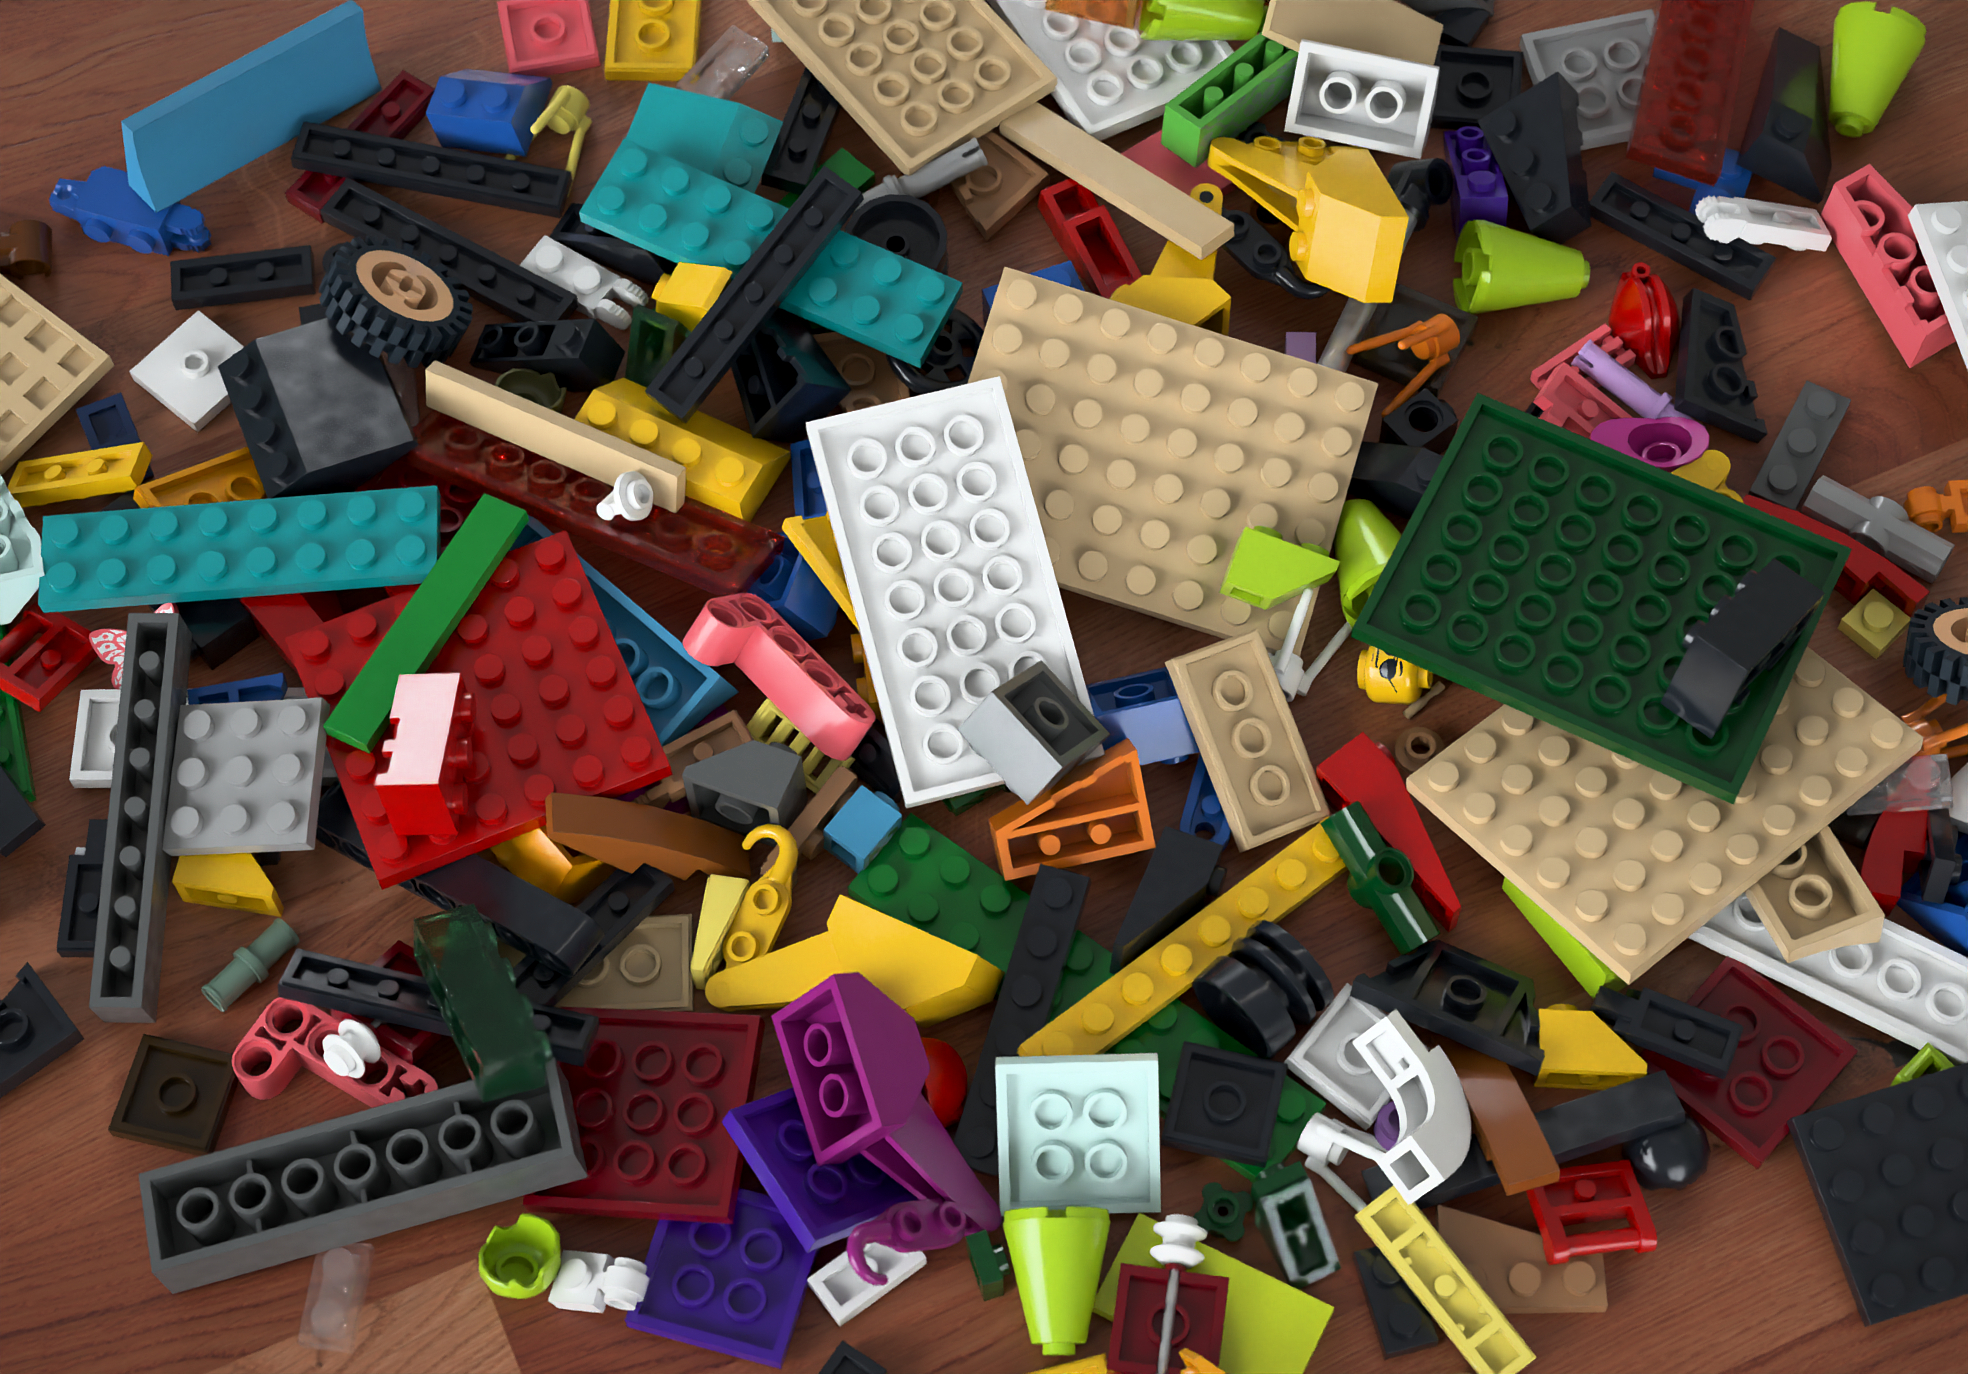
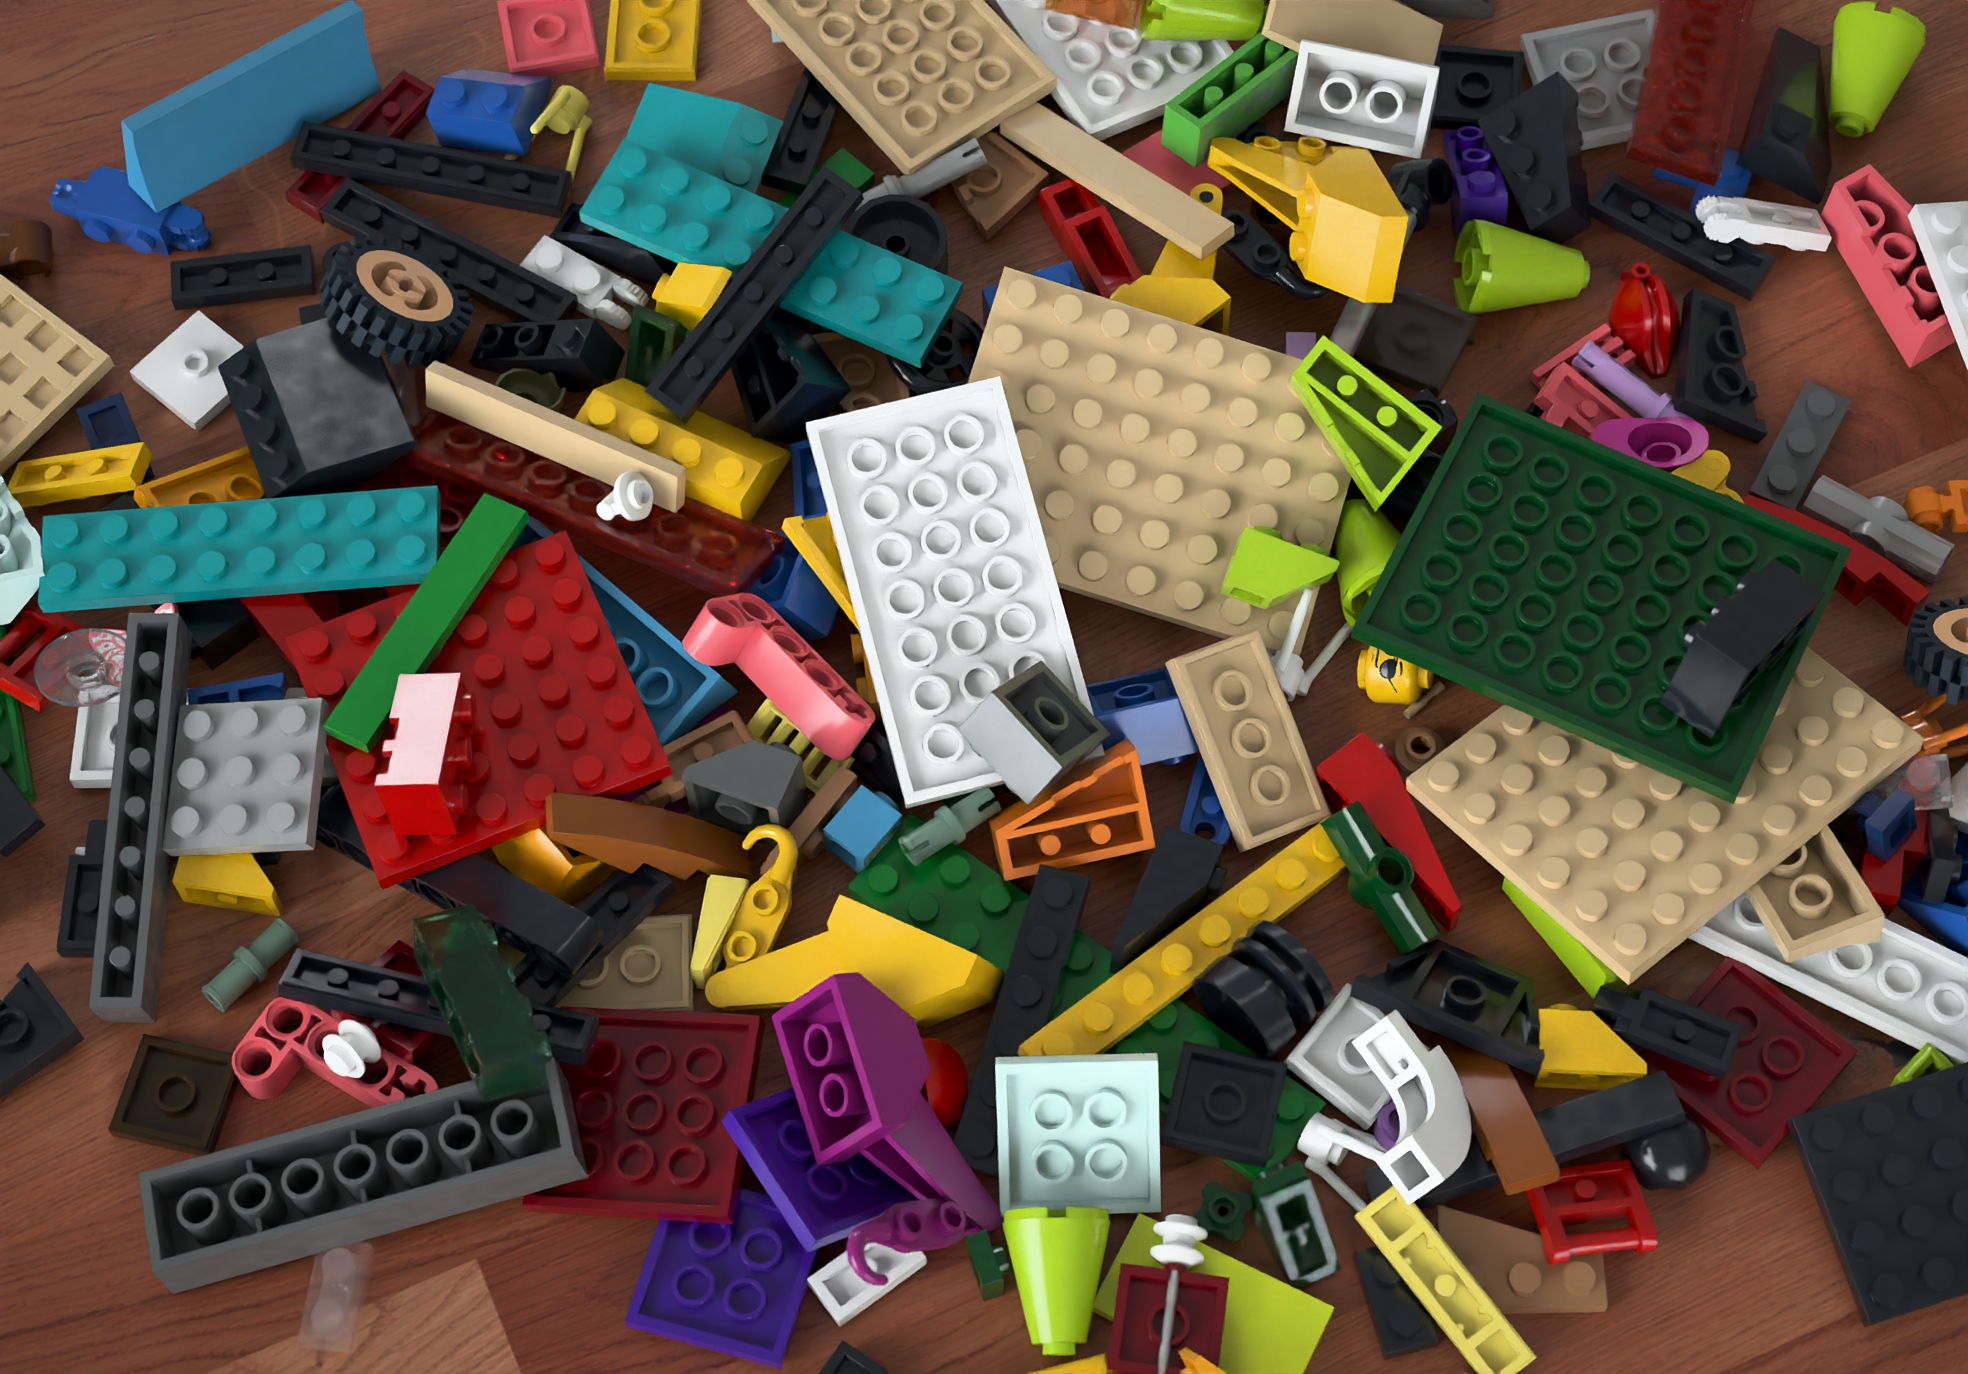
(81, 667): none -> clear dish
(521, 1257): lime hair -> none
(596, 1279): white plate -> none
(725, 65): clear plate -> none
(949, 825): none -> sand green pin
(1362, 419): none -> lime wedge
(1427, 341): orange plant -> none
(1462, 25): black tile -> none
(1874, 623): light yellow plate -> none
(1886, 822): none -> dark blue tile

